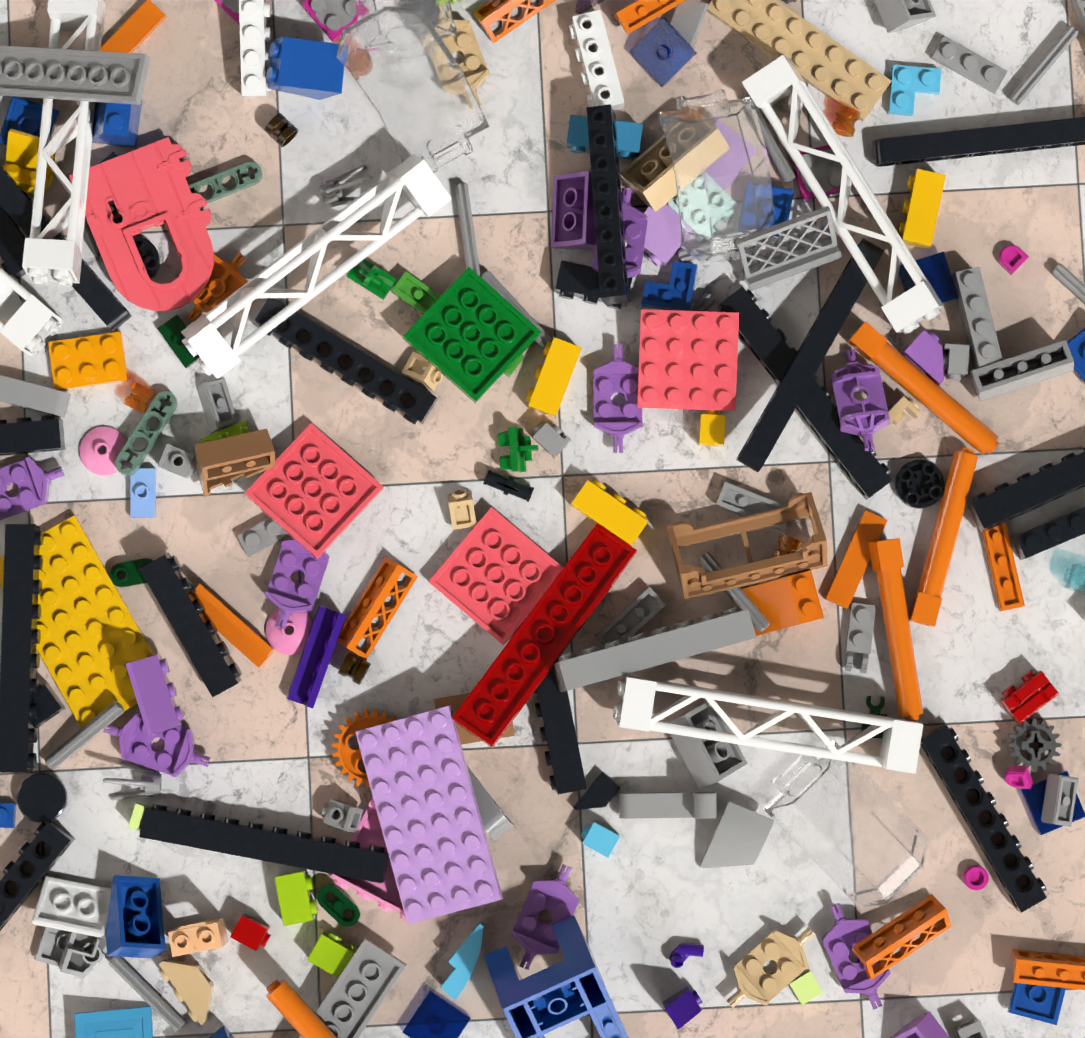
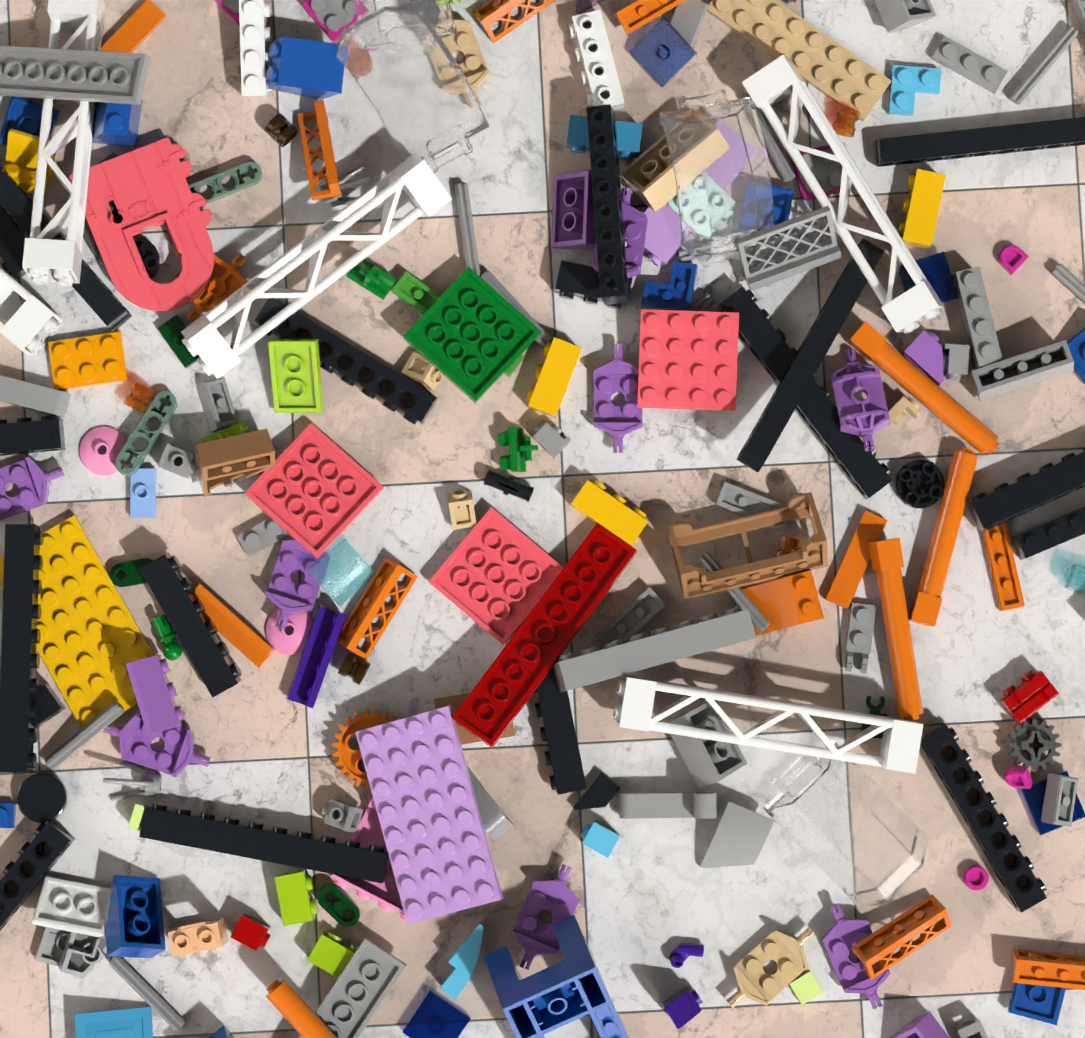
(171, 650): none -> green pin
(191, 986): tan slope -> none
(296, 375): none -> lime plate
(325, 147): none -> orange fence
(342, 572): none -> clear light blue slope
(712, 428): yellow brick -> none

